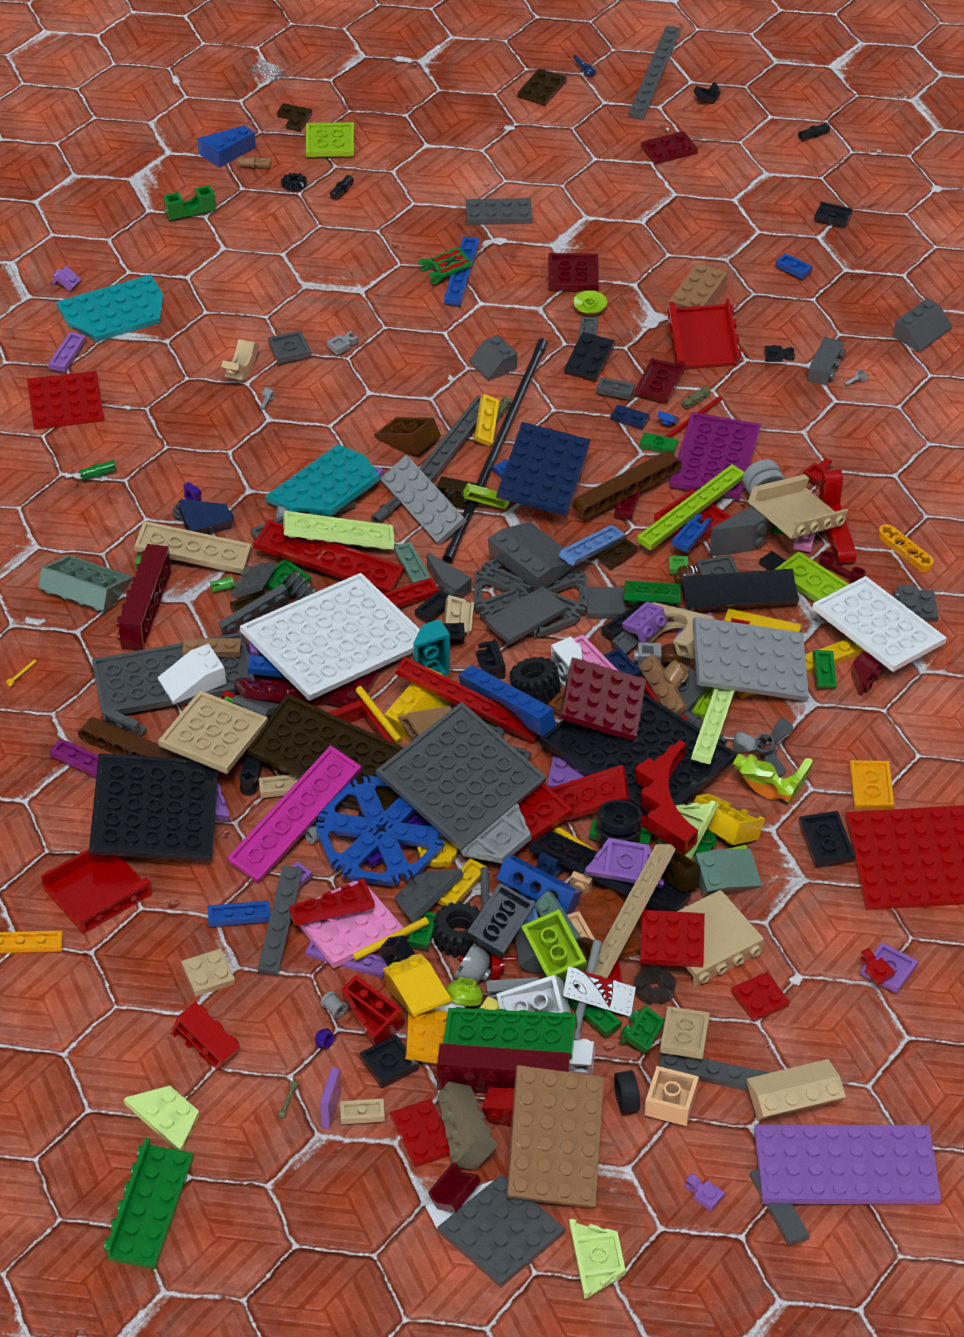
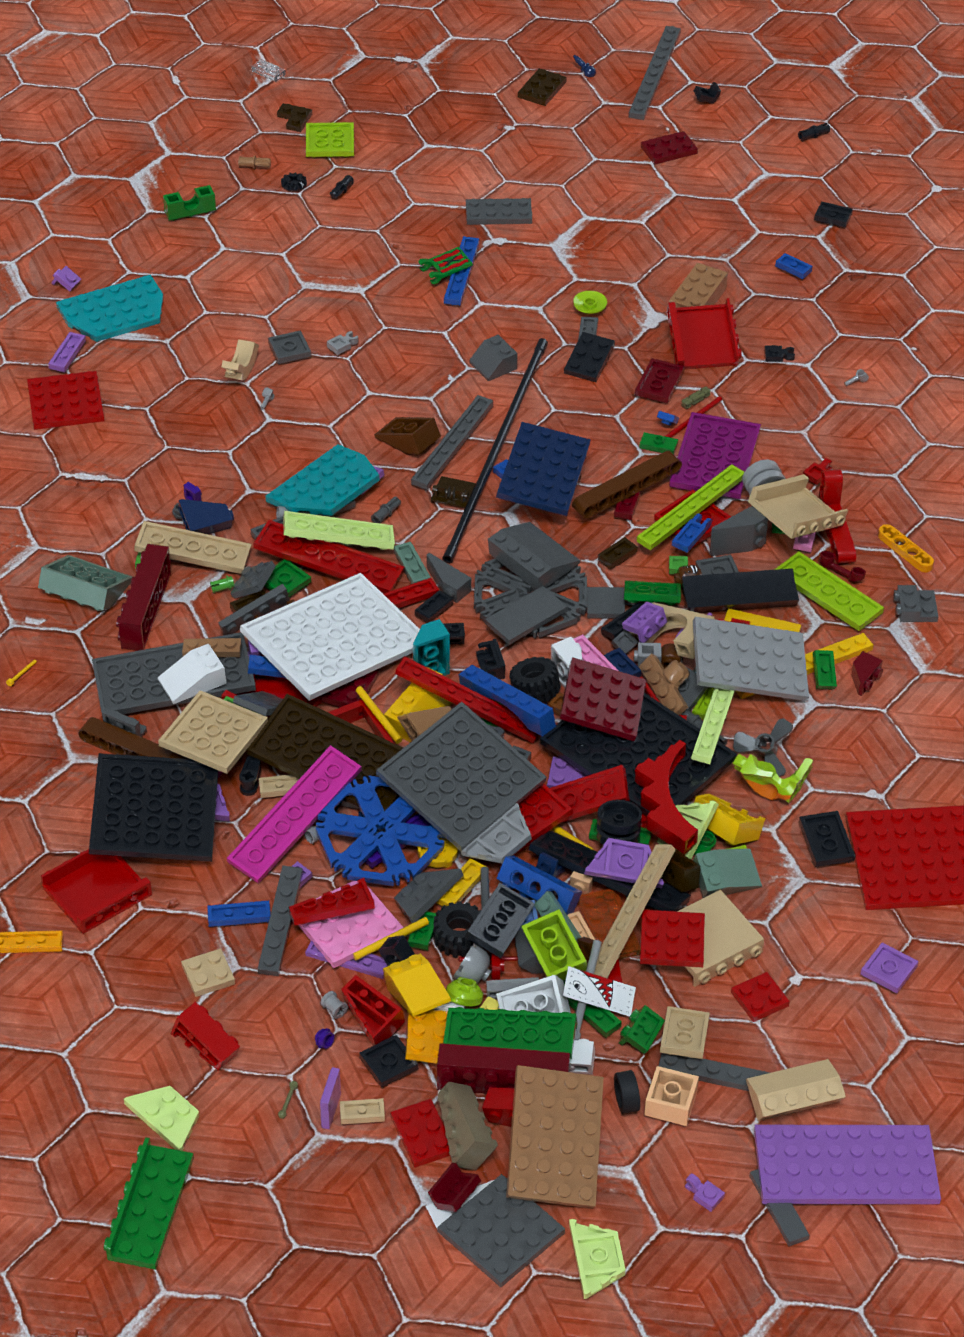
(75, 756): magenta plate -> none
(97, 470): green pin -> none
(226, 145): blue wedge -> none
(264, 689): dark red plate -> none
(297, 586): dark grey piece -> none
(423, 499): light grey plate -> none
(459, 611): tan plate -> none
(484, 496): lime piece -> none
(486, 420): yellow plate -> none
(503, 406): olive axle -> none
(573, 271): dark red plate -> none
(591, 545): medium blue plate -> none
(615, 388): dark grey plate -> none
(630, 417): dark blue plate -> none
(654, 975): clear smoke plate -> none
(771, 561): black tile -> none
(826, 361): dark grey brick -> none
(871, 785): light orange tile -> none
(878, 969): red plate -> none
(879, 623): white plate -> none
(922, 325): dark grey slope -> none

